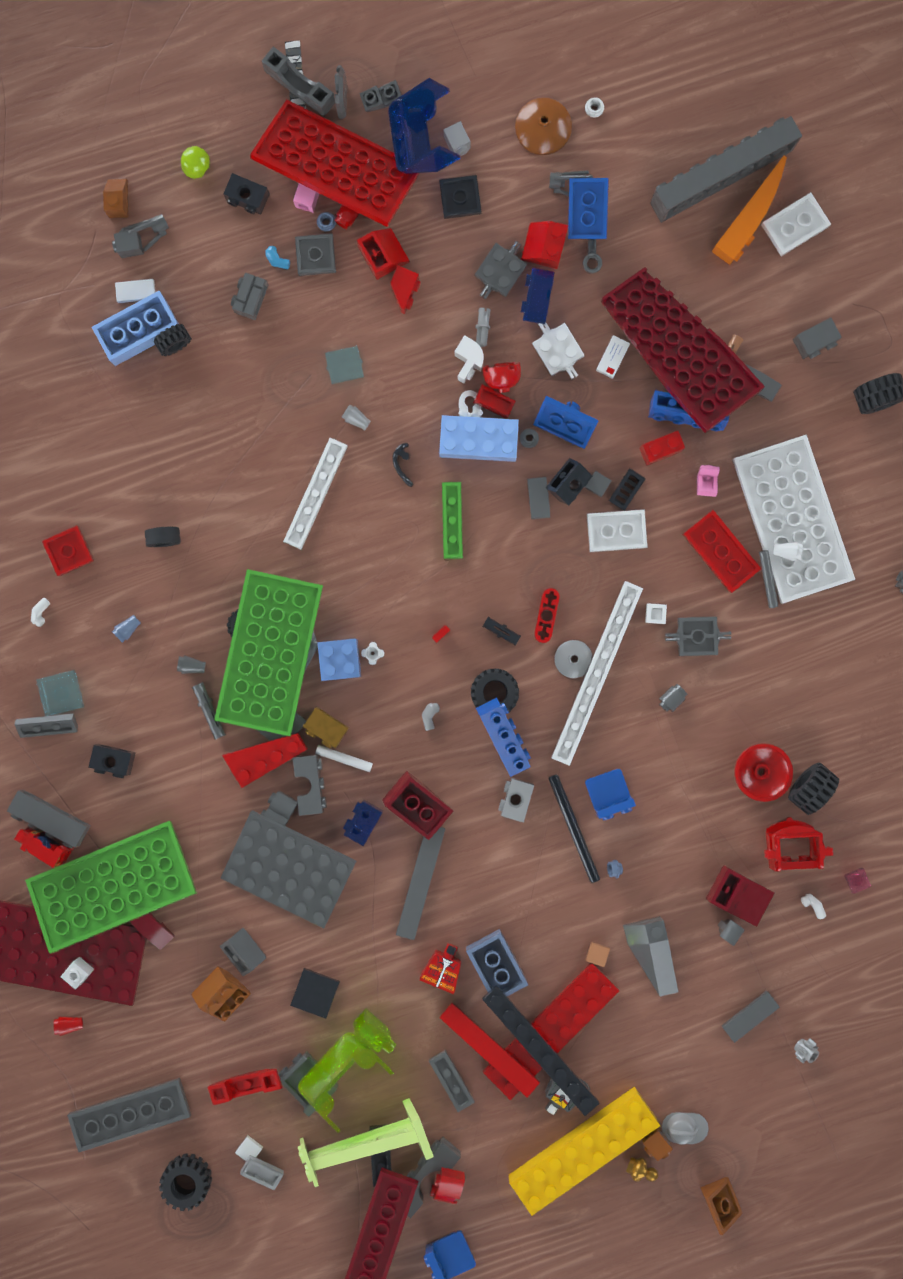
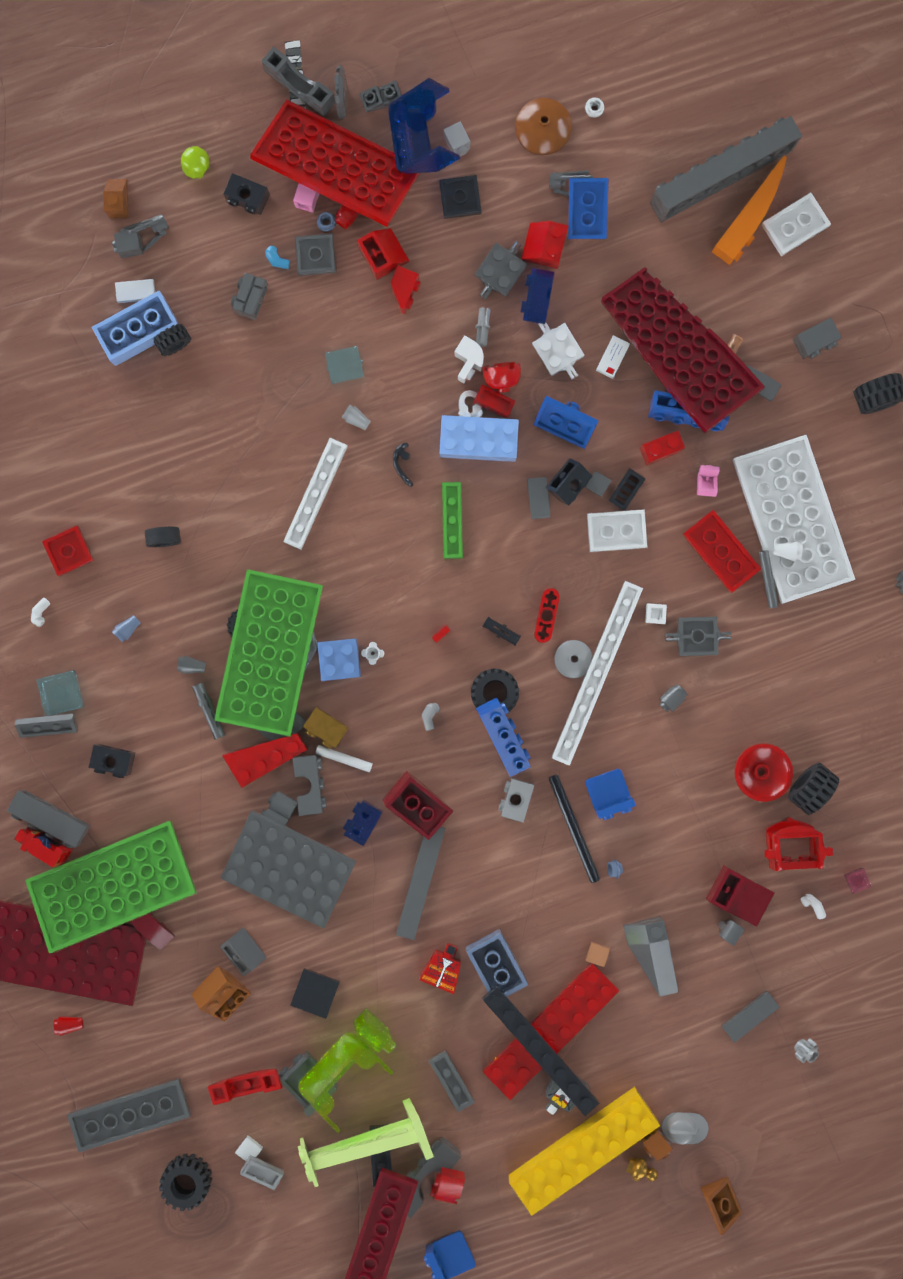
(77, 973): white brick -> none
(489, 1050): red tile -> none
(529, 444): dark grey plate -> none
(592, 255): dark grey piece -> none

